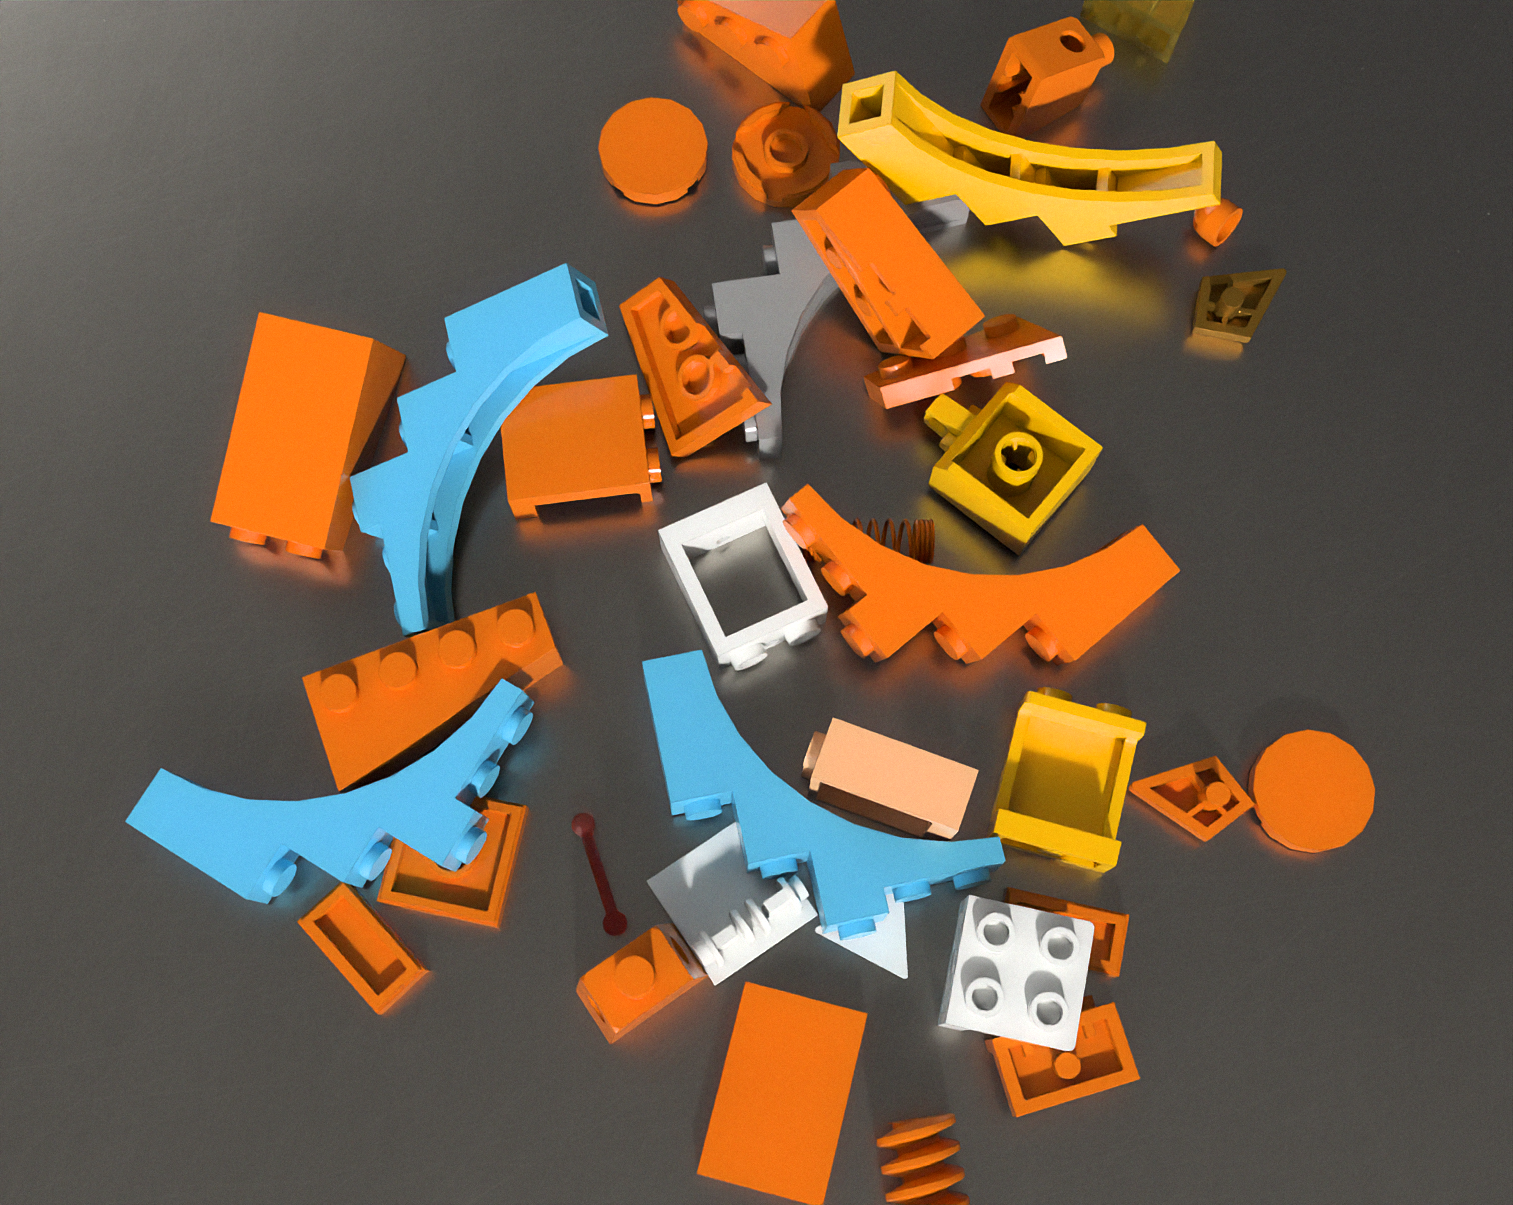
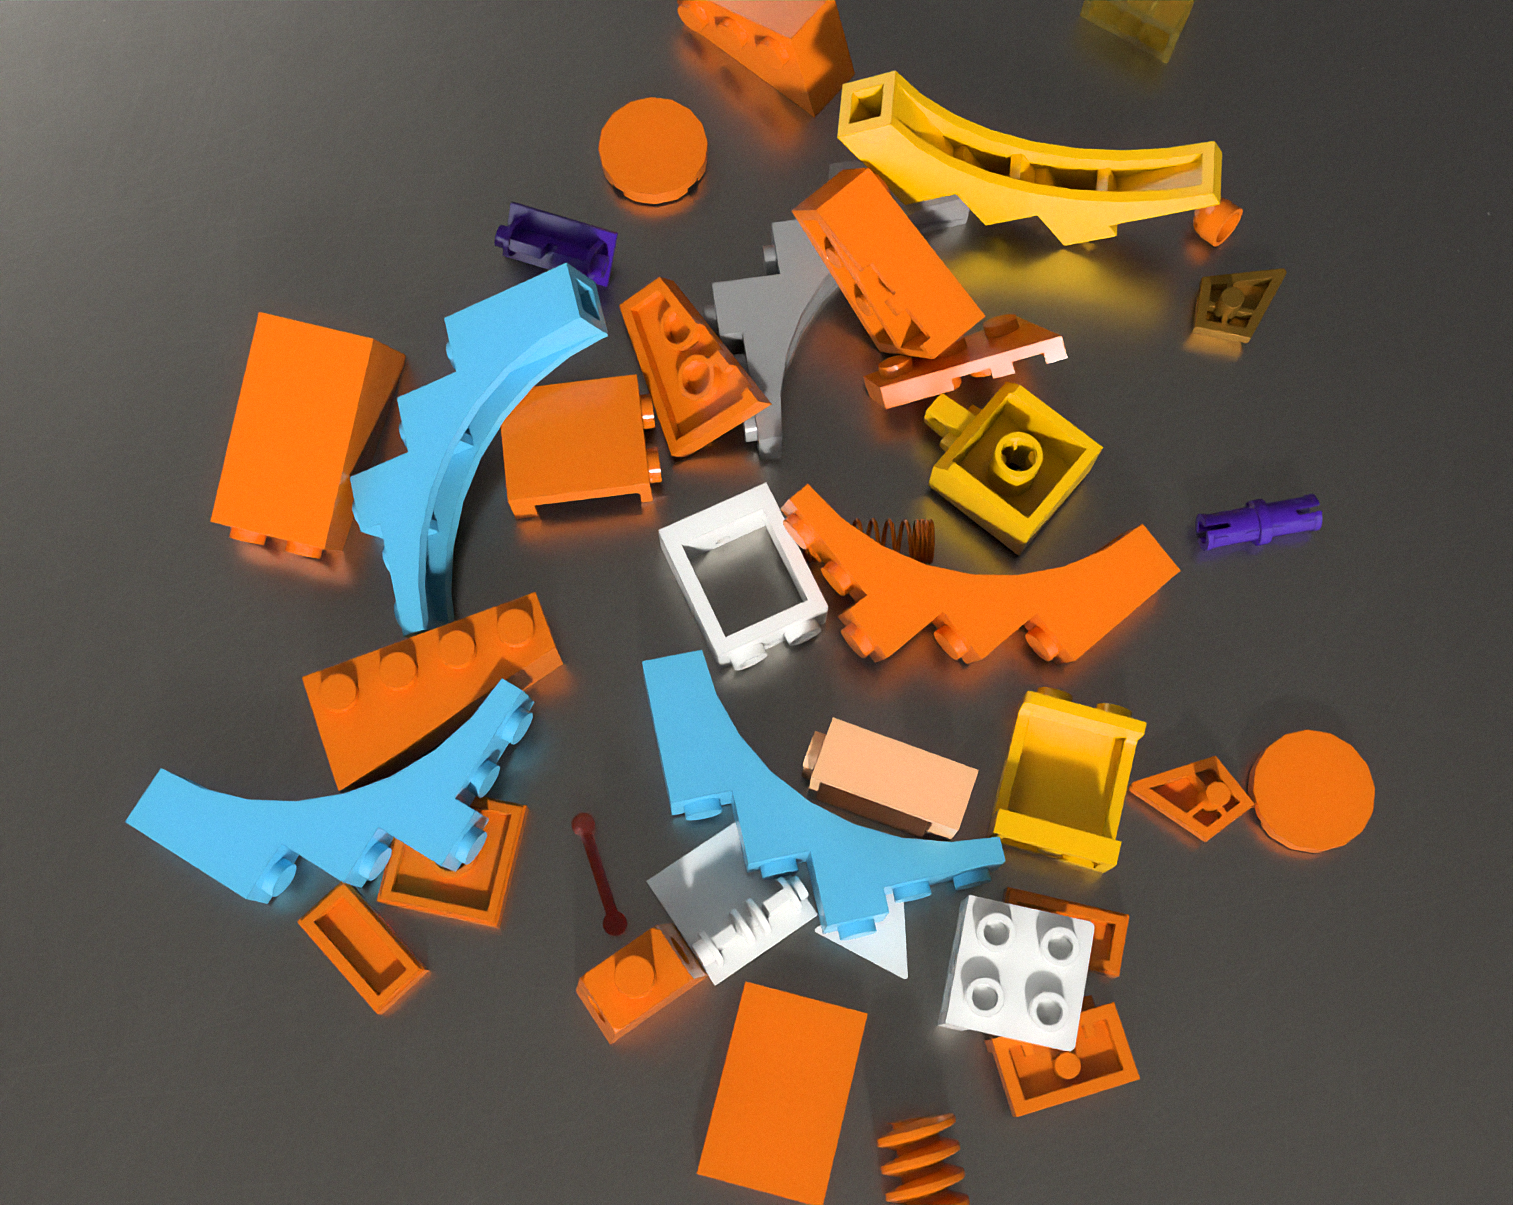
(553, 240): none -> dark purple hinge
(784, 153): orange tile -> none
(1044, 75): orange torso -> none
(1258, 522): none -> dark purple pin

